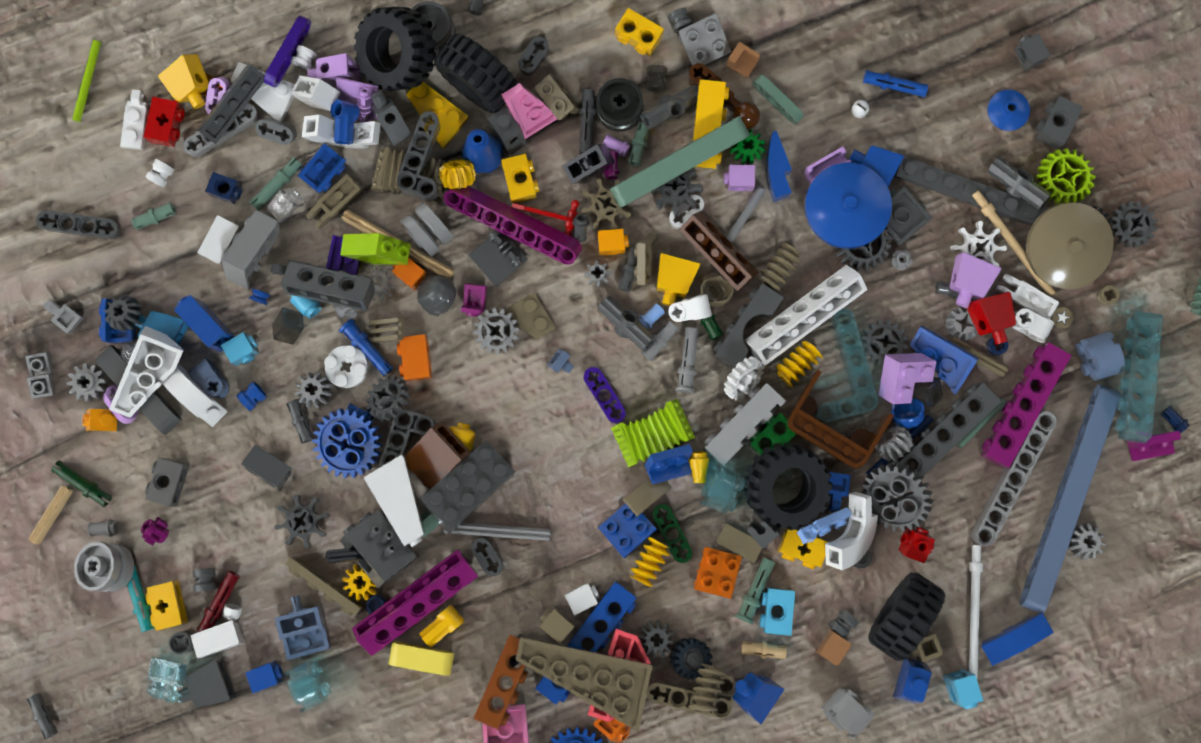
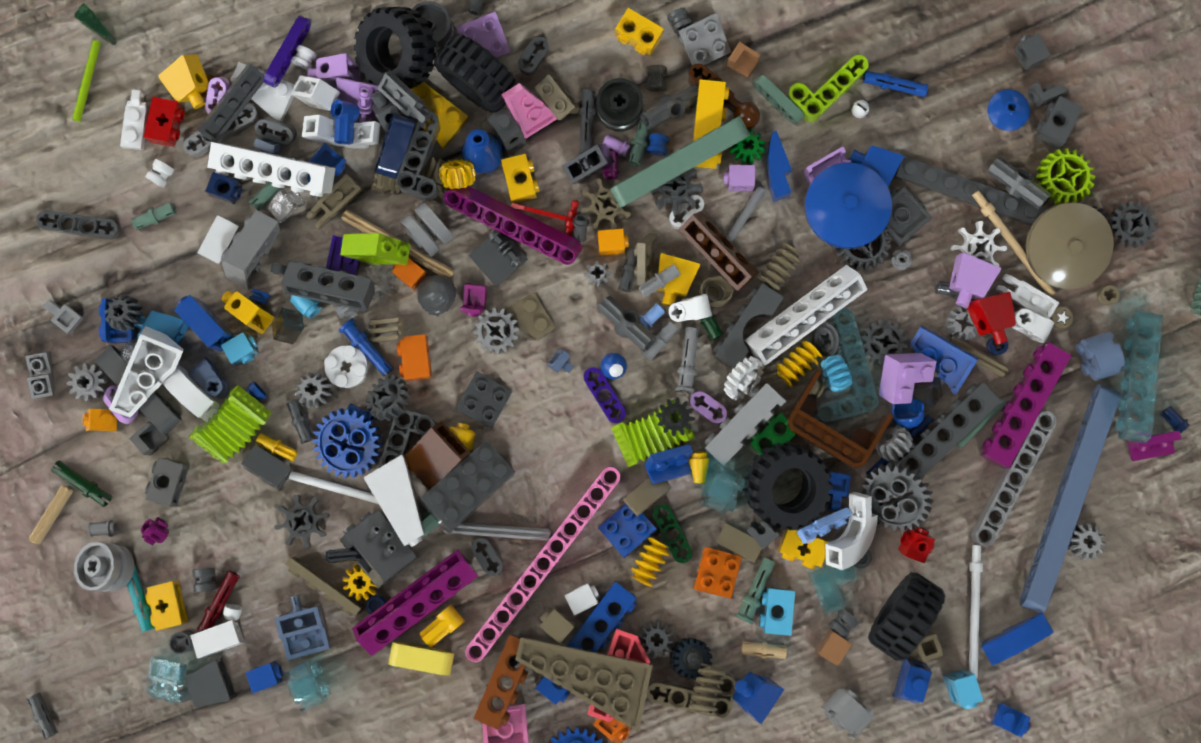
(92, 22): none -> clear green slope
(148, 439): none -> dark grey panel
(223, 154): none -> white brick
(231, 426): none -> lime piece
(247, 311): none -> yellow torso
(267, 145): none -> sand blue tile
(276, 447): none -> yellow axle
(332, 487): none -> white bar
(394, 146): none -> dark blue beam
(403, 97): none -> dark grey hinge
(483, 400): none -> dark grey hinge
(487, 33): none -> lavender hinge
(553, 557): none -> bright pink beam
(613, 366): none -> blue piece
(658, 144): none -> blue wheel
(659, 280): none -> light grey axle
(681, 423): none -> pearl dark grey gear
(711, 403): none -> lavender beam
(817, 389): none -> dark tan bush
(822, 342): none -> dark grey gear
(826, 583): none -> clear light blue plate
(832, 87): none -> lime beam
(836, 373): none -> medium azure gear
(1011, 720): none -> blue bracket
(1043, 97): none -> dark grey bracket

